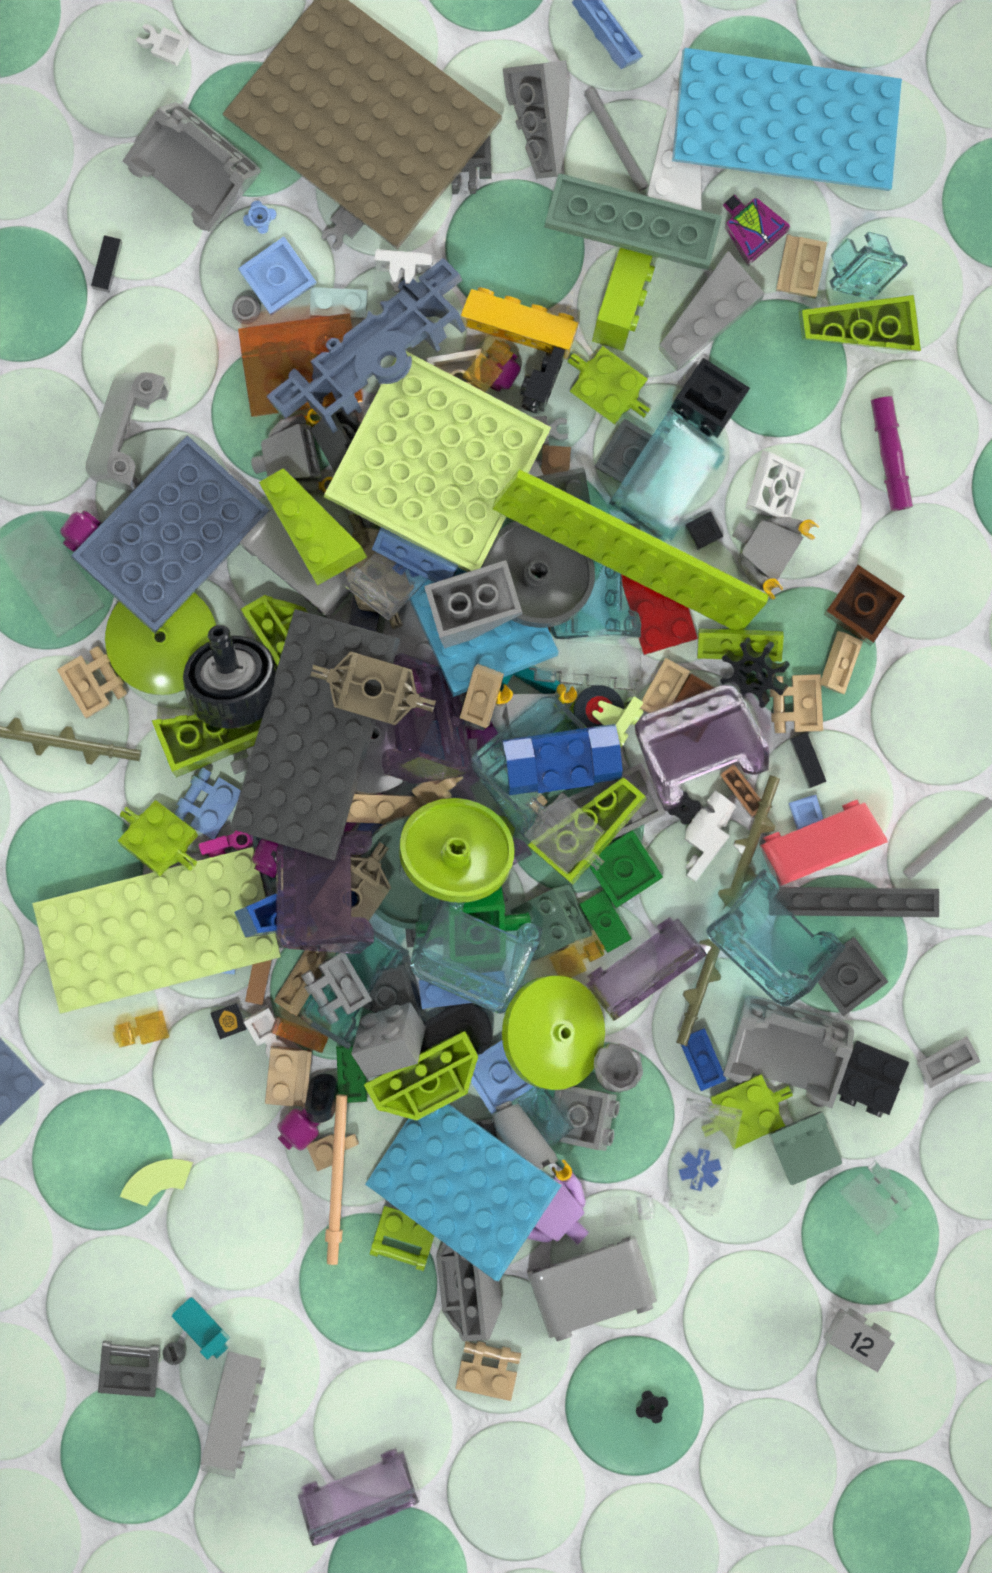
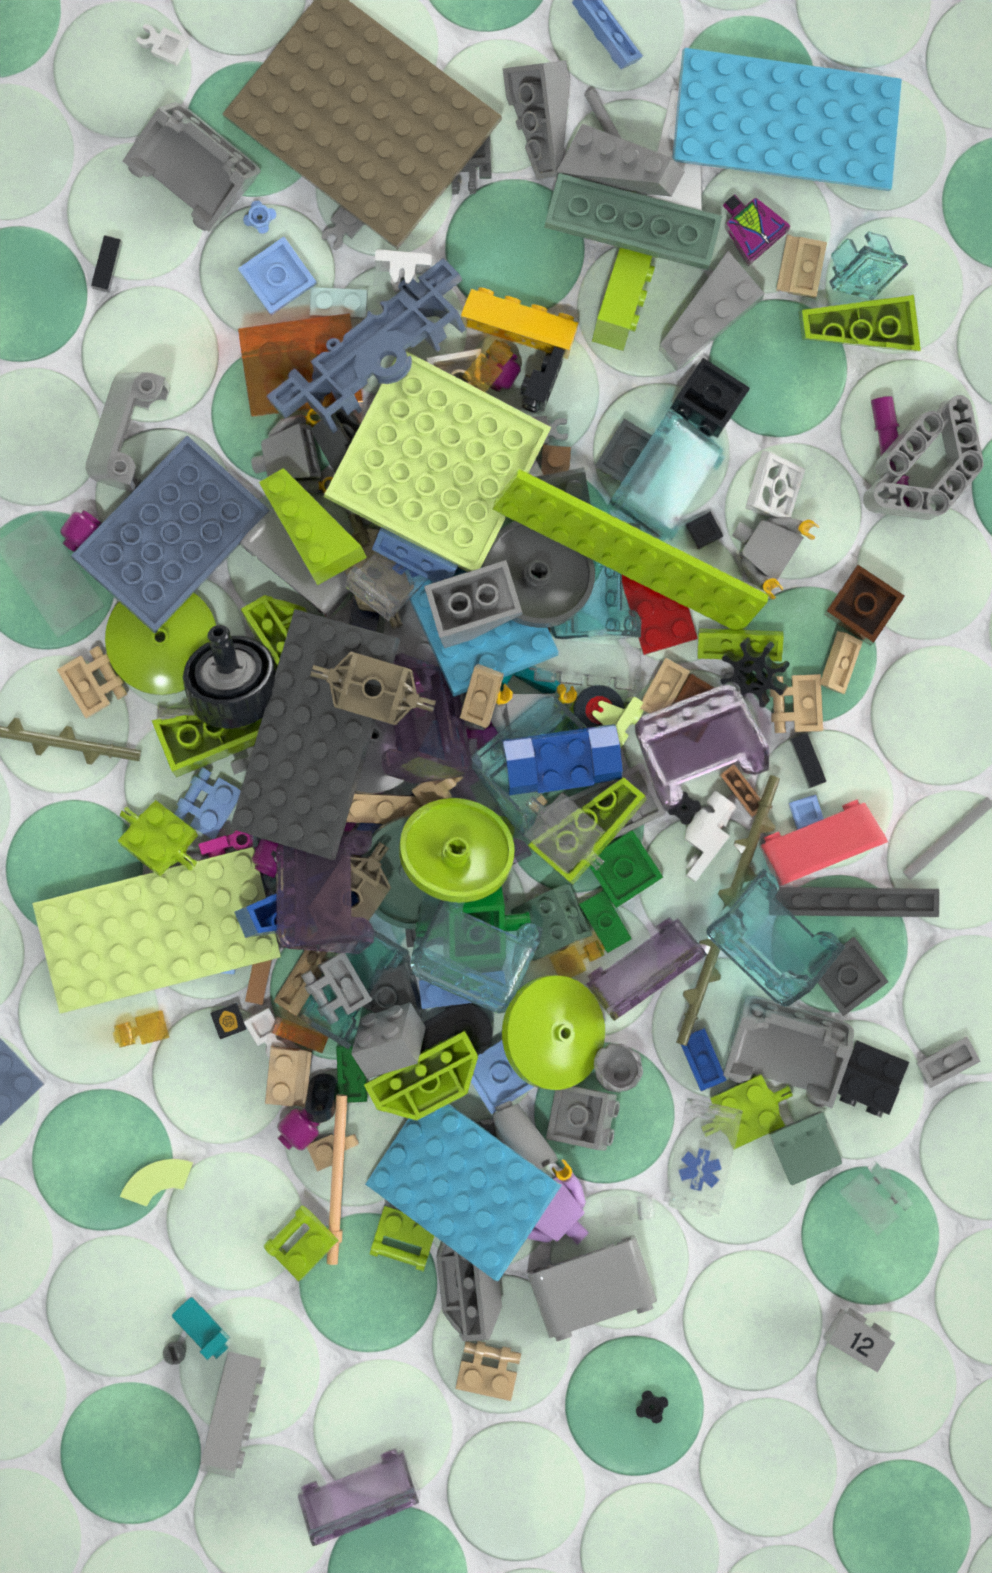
(128, 1378): dark grey plate -> none
(246, 309): light grey plate -> none
(307, 1250): none -> lime plate
(545, 1115): clear light blue plate -> none
(608, 385): lime plate -> none
(619, 163): none -> light grey wedge
(943, 422): none -> light grey piece

